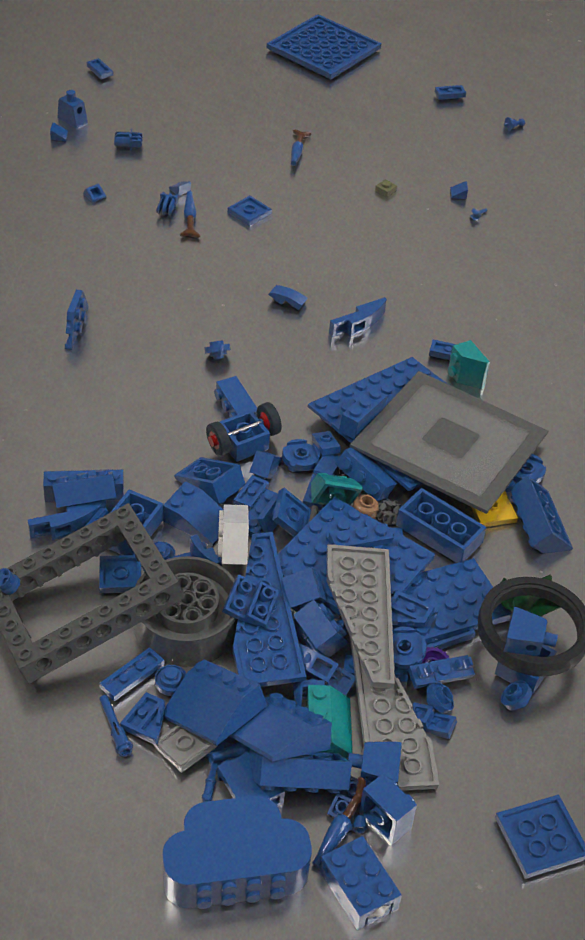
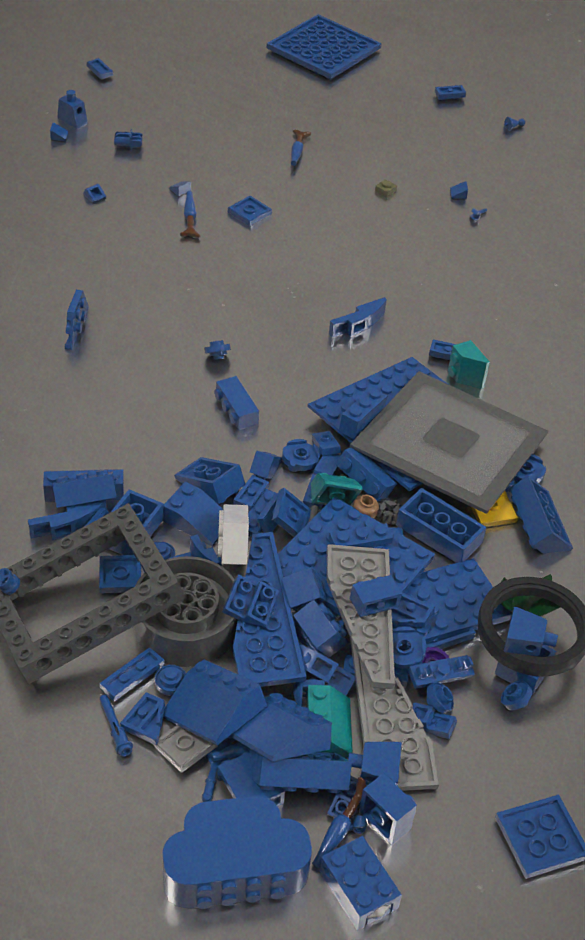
(167, 203): blue arm -> none
(244, 432): brick -> none
(283, 294): blue slope -> none
(375, 595): none -> blue brick

